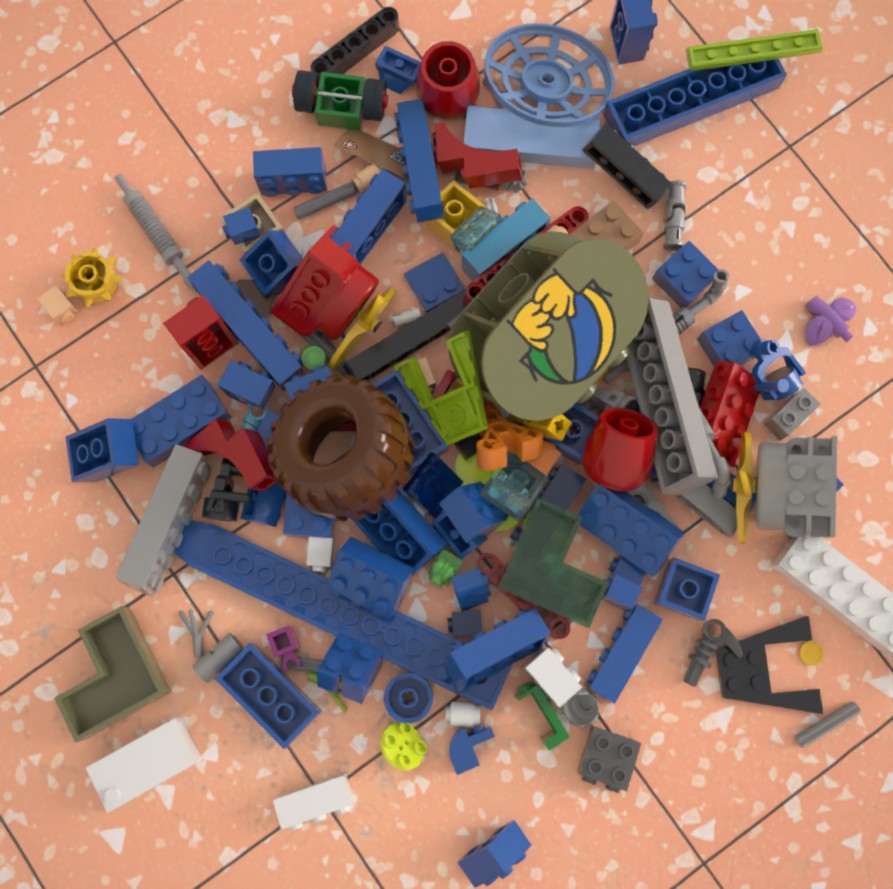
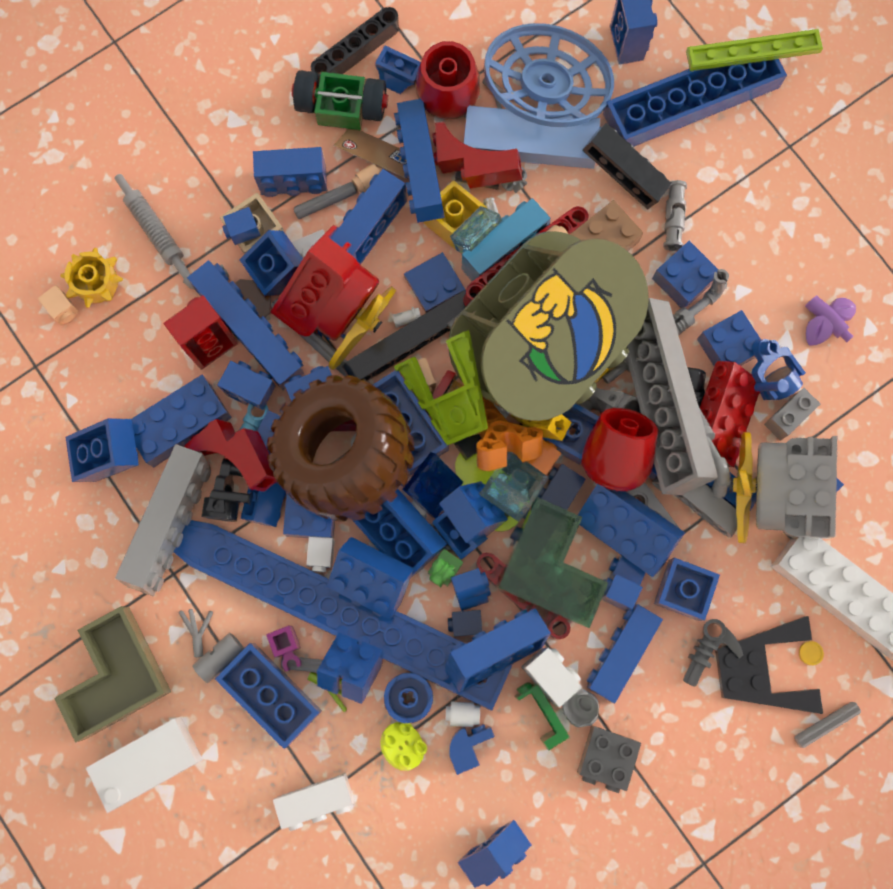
(312, 356): bright green brick -> none

